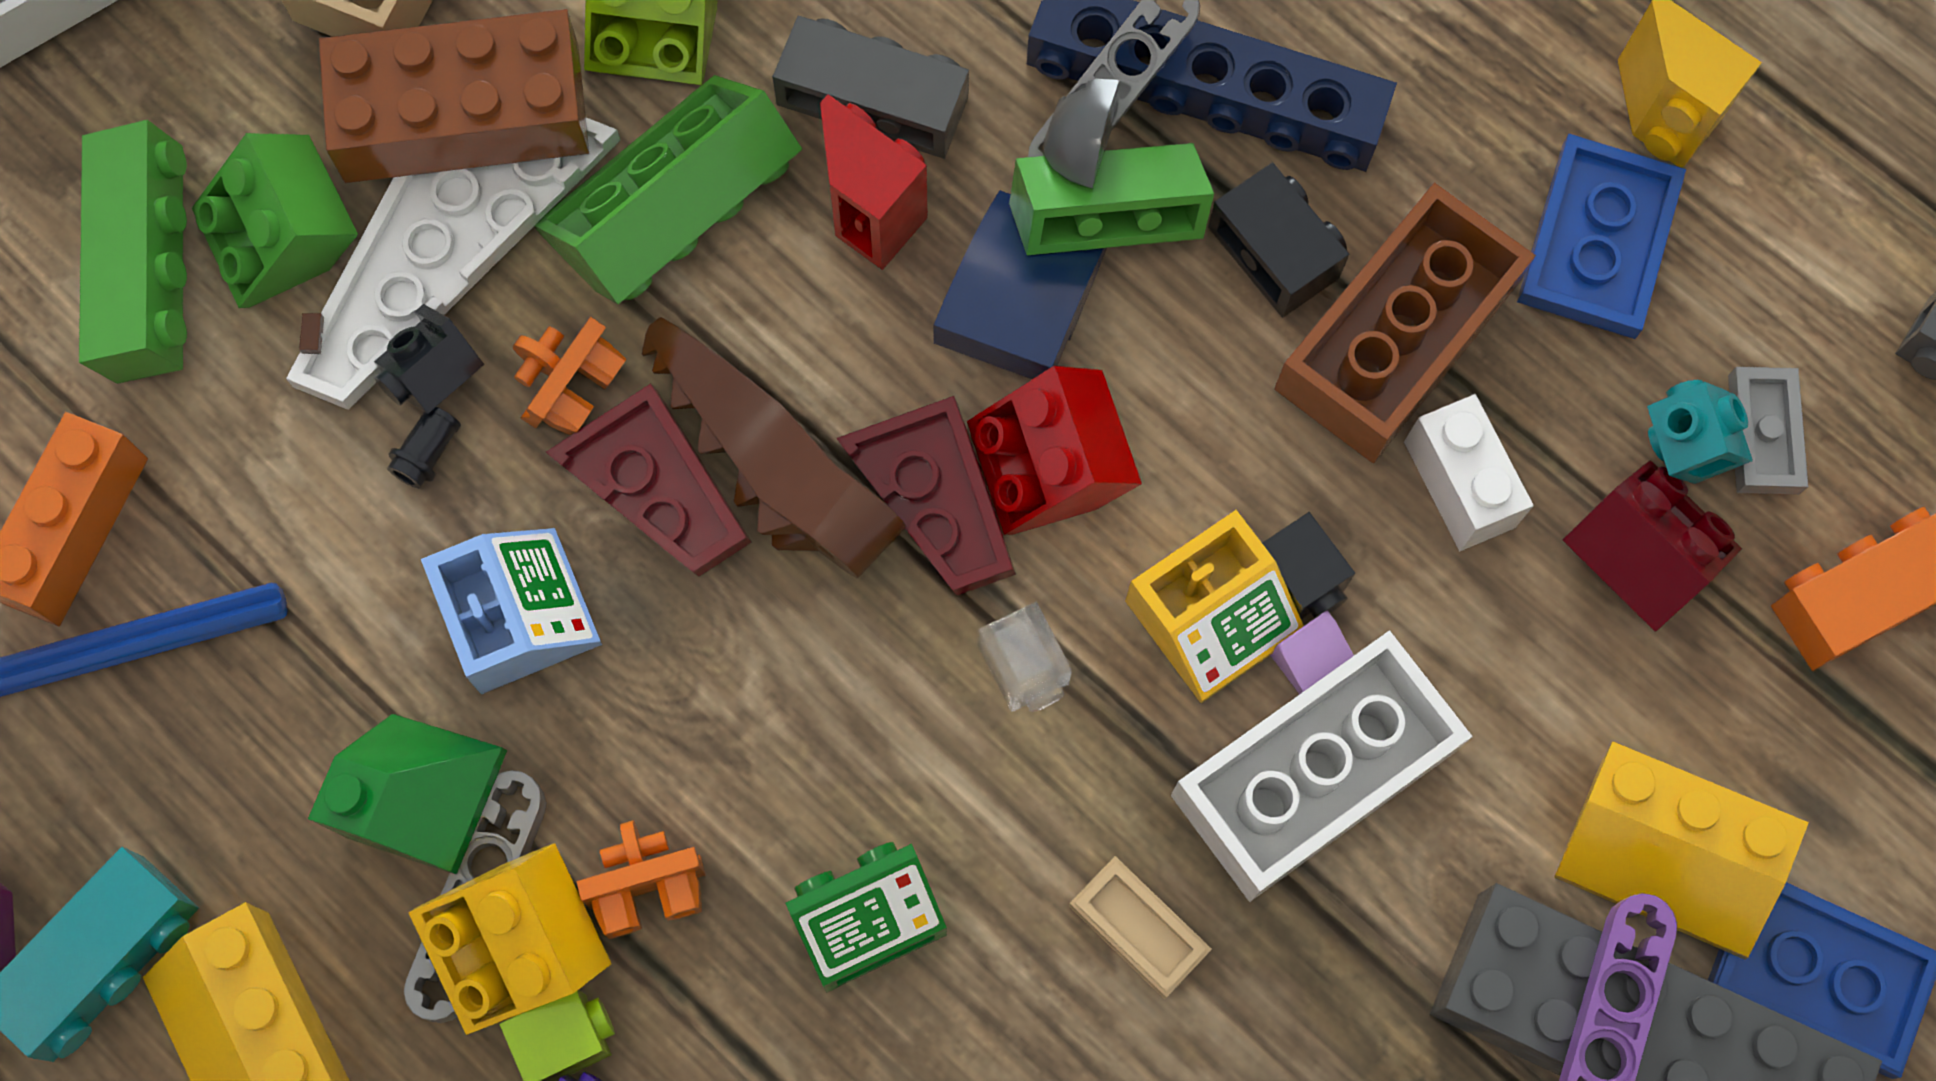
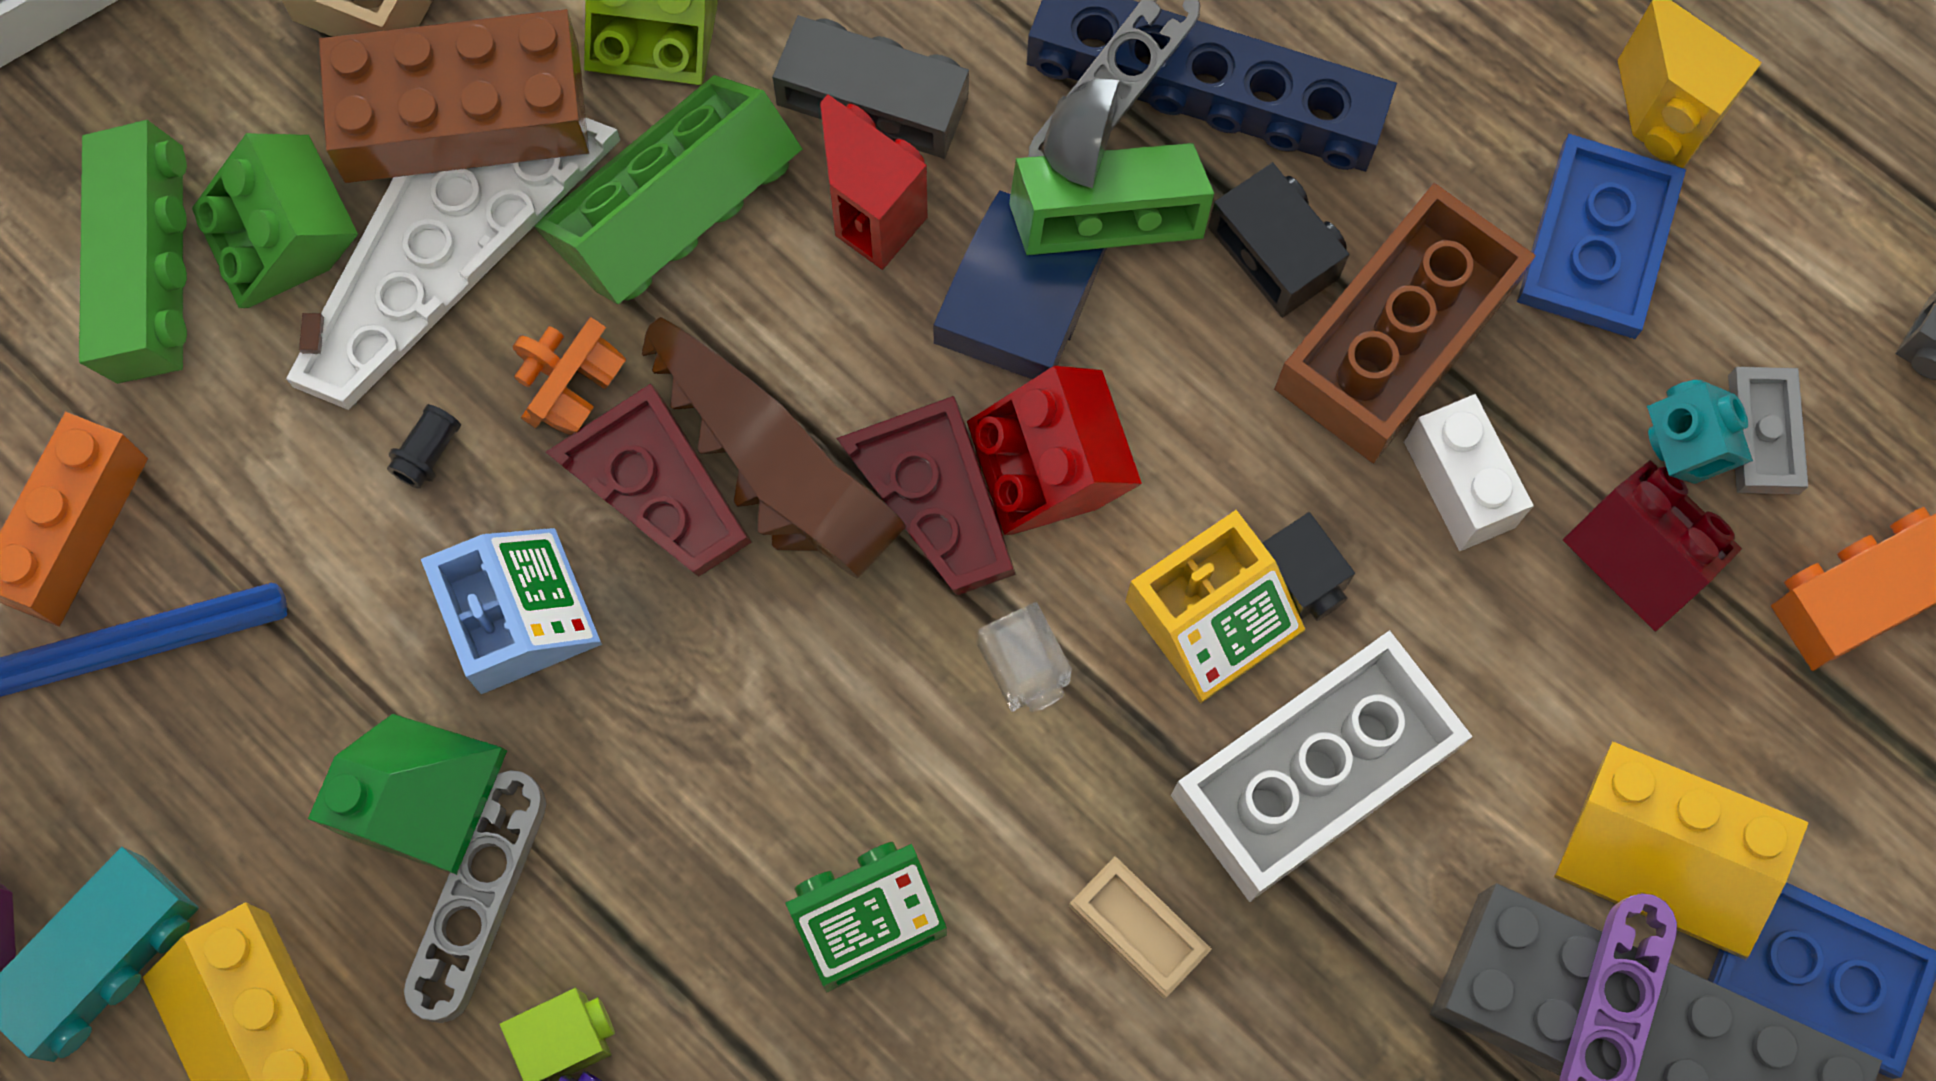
(426, 361): black brick -> none
(511, 939): yellow slope -> none
(613, 892): orange hips -> none
(1312, 652): lavender slope -> none

